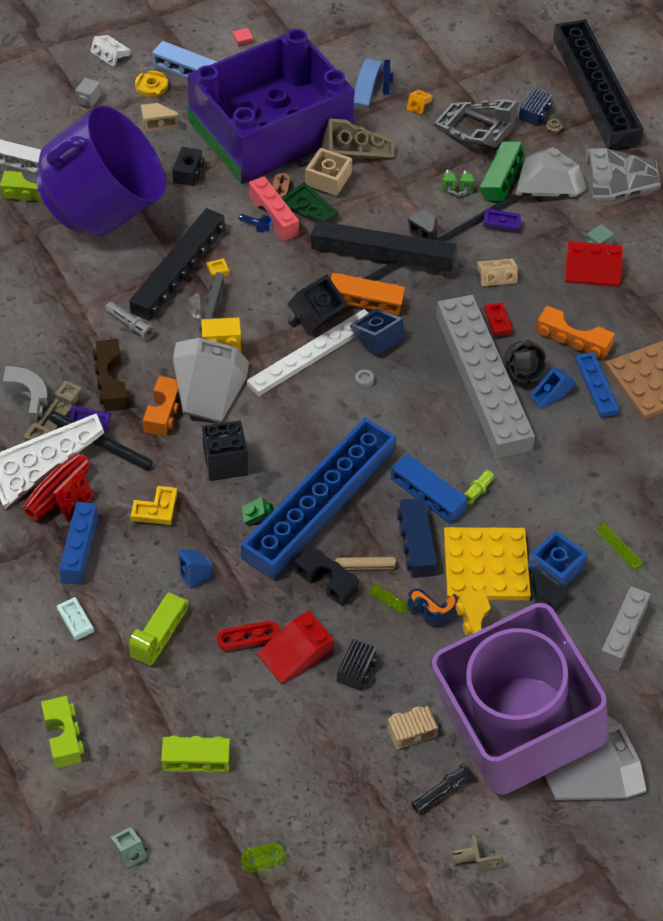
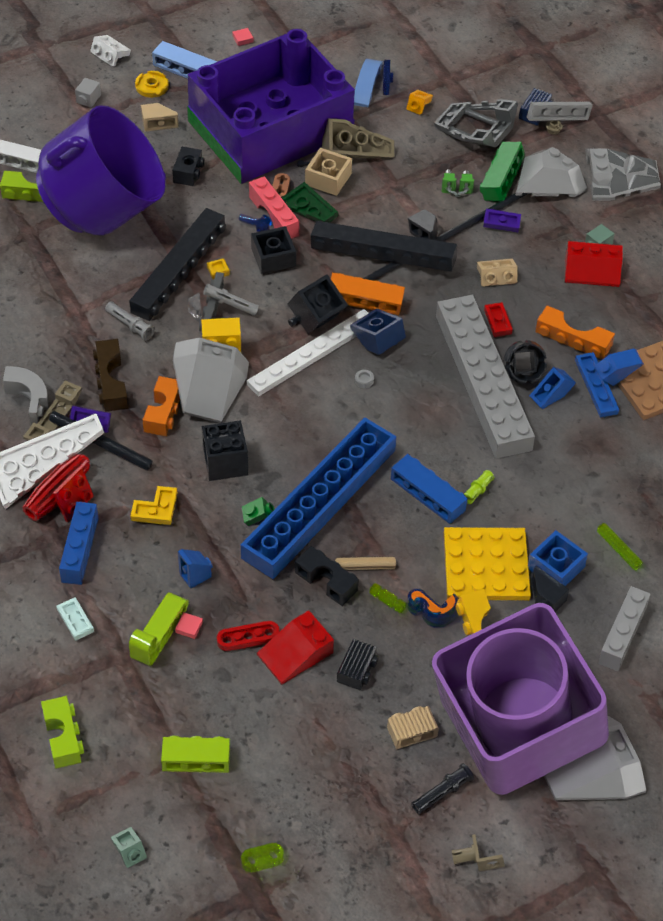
(189, 625): none -> coral tile
(230, 299): none -> light grey pin
(273, 250): none -> black brick
(417, 538): dark blue brick -> none
(559, 111): none -> light grey plate
(598, 84): black brick -> none
(618, 366): none -> blue slope

